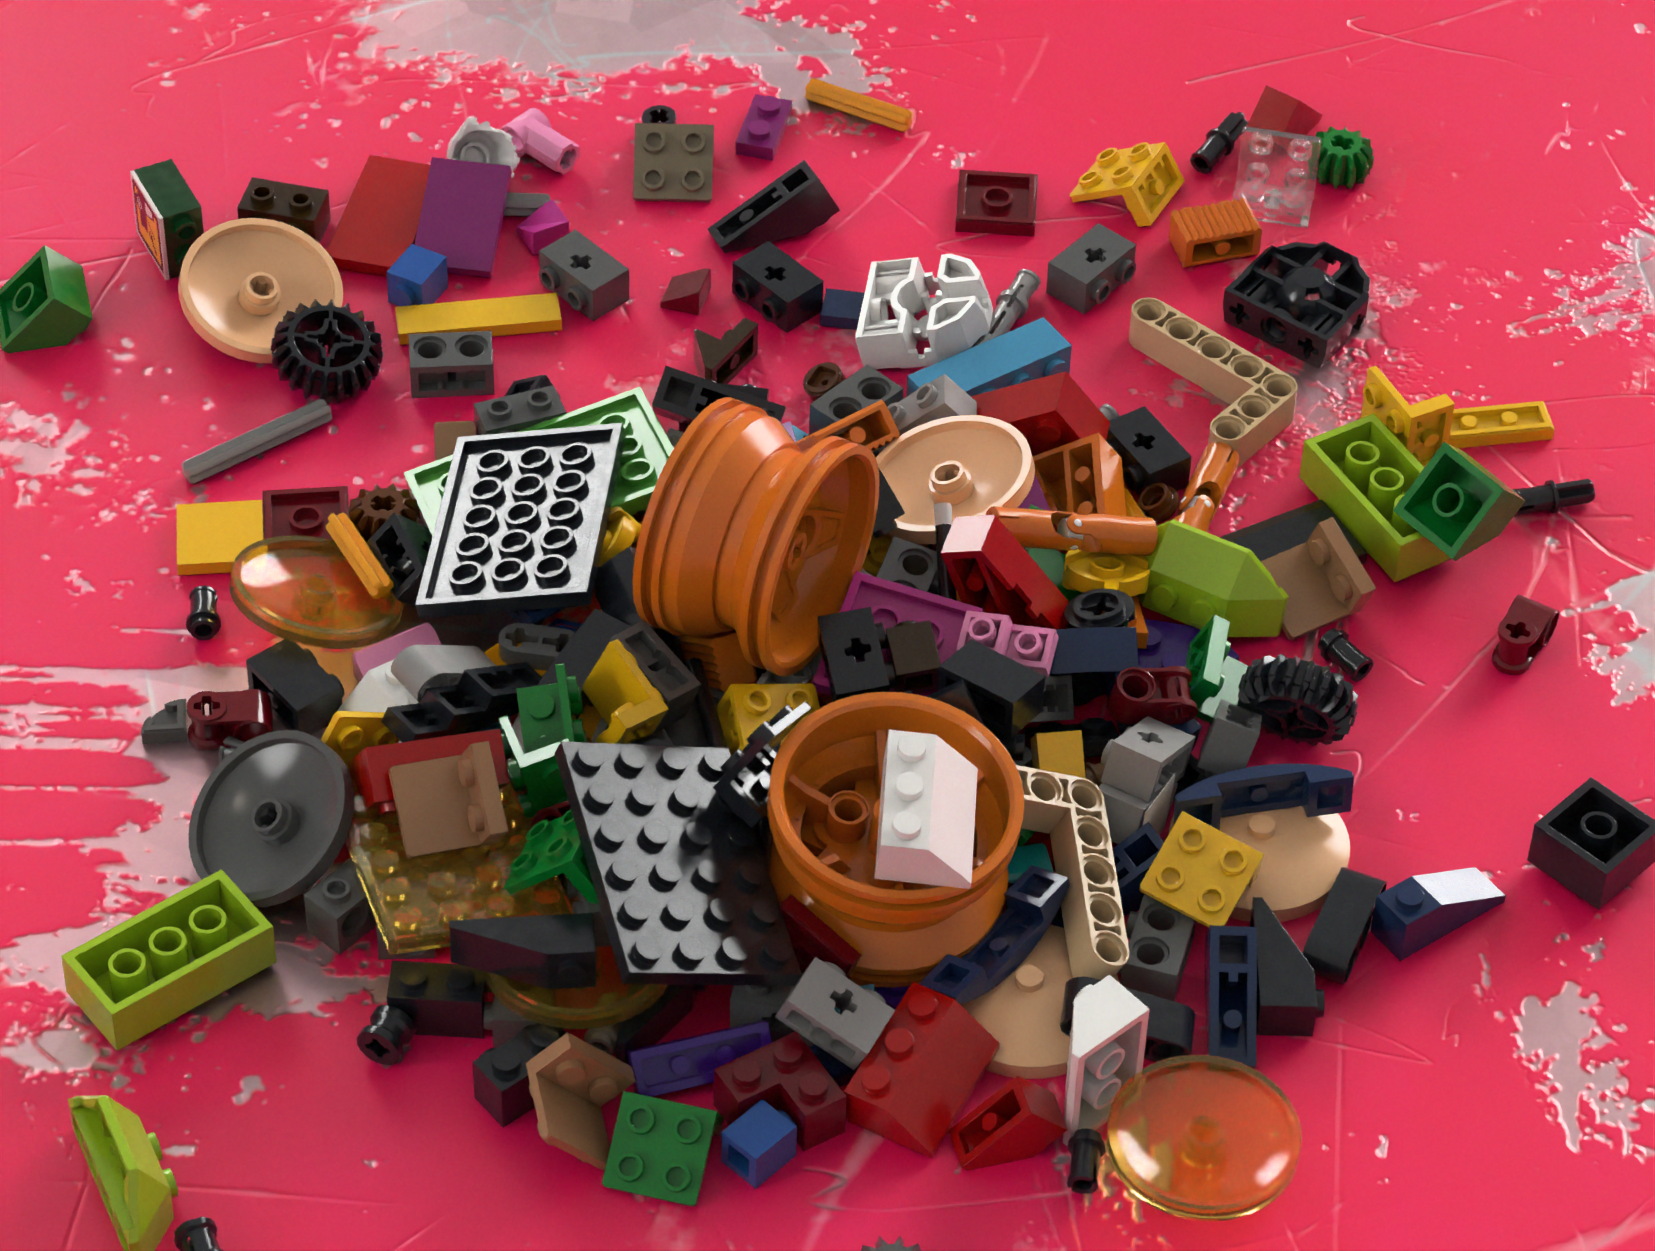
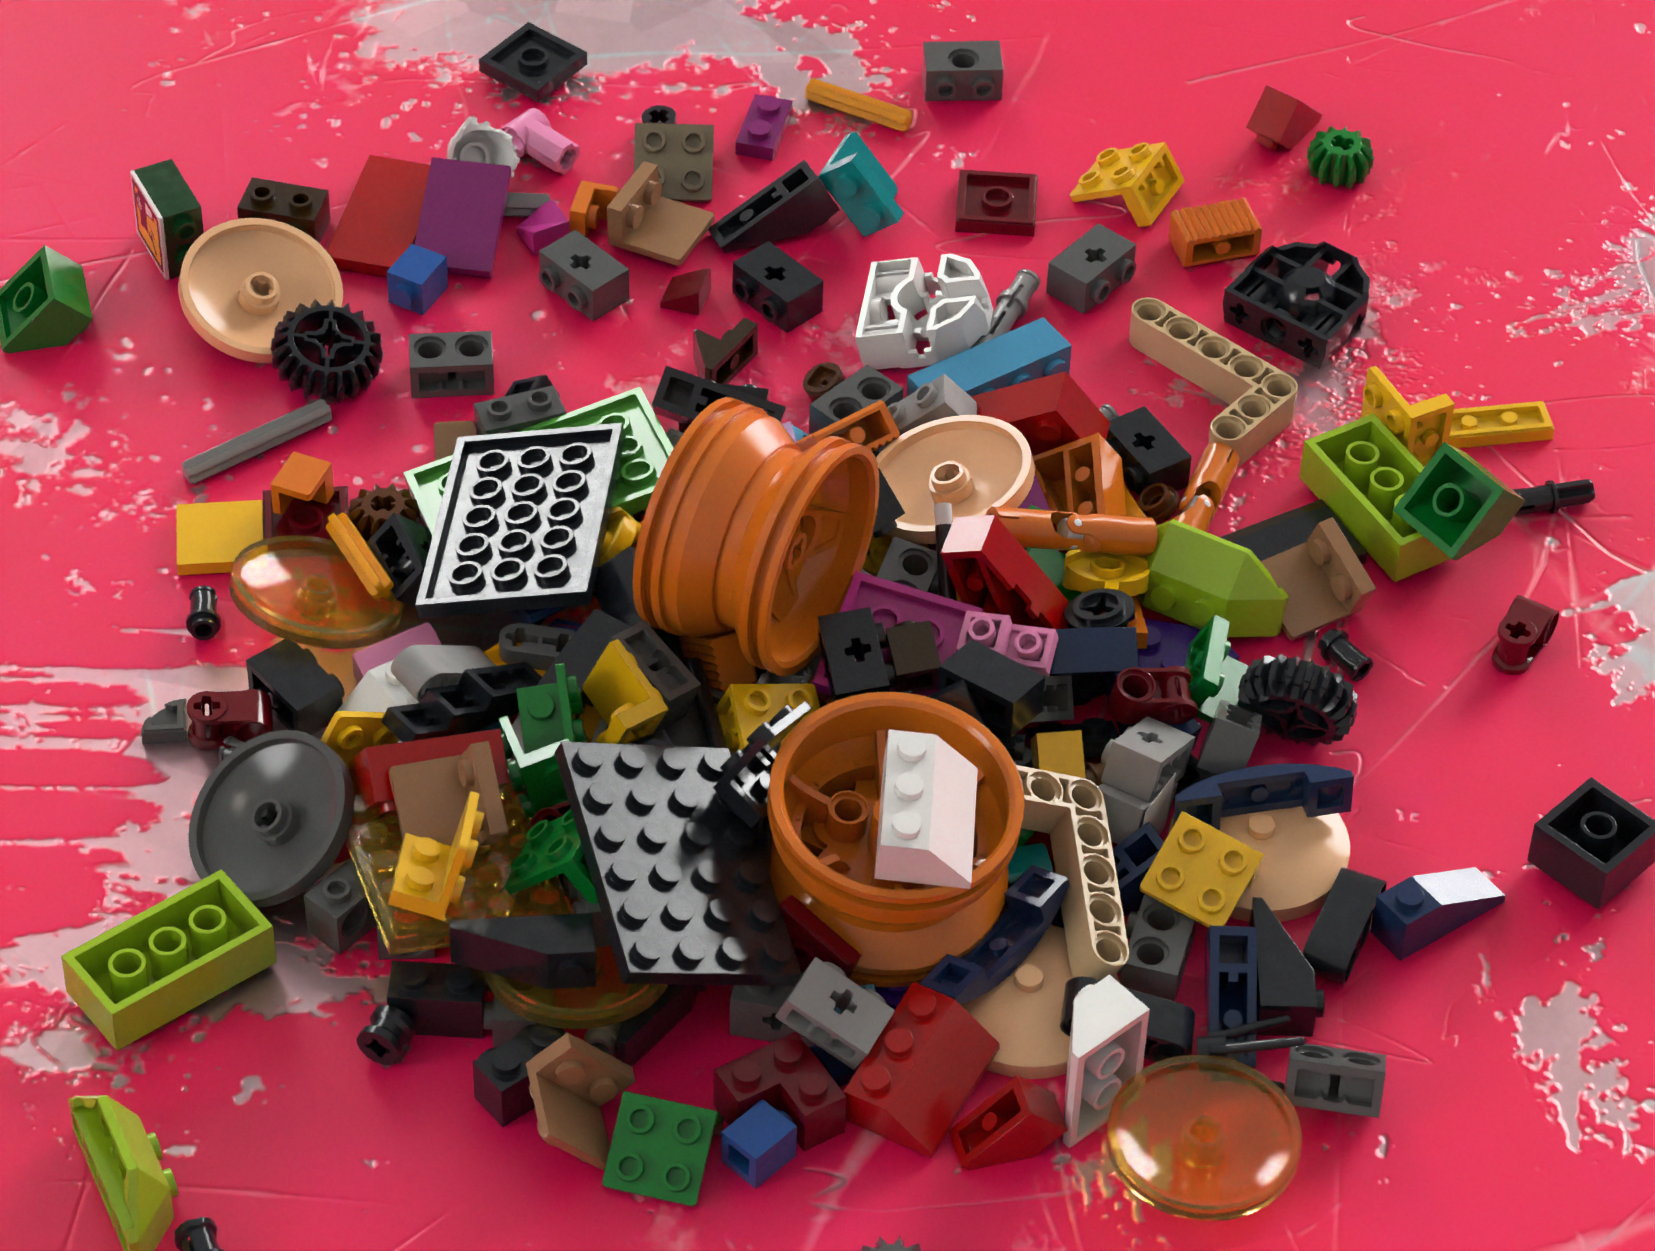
(303, 479): none -> orange panel
(430, 871): none -> yellow bracket
(498, 315): yellow tile -> none
(533, 61): none -> black plate
(590, 206): none -> orange bracket
(653, 224): none -> medium nougat bracket
(692, 1059): dark purple plate -> none
(841, 309): dark blue tile -> none
(861, 186): none -> teal bracket
(962, 70): none -> dark grey brick
(1085, 1150): black pin -> none
(1218, 142): black axle -> none
(1222, 1042): none -> black plant
(1278, 175): clear bracket -> none
(1335, 1079): none -> dark grey brick

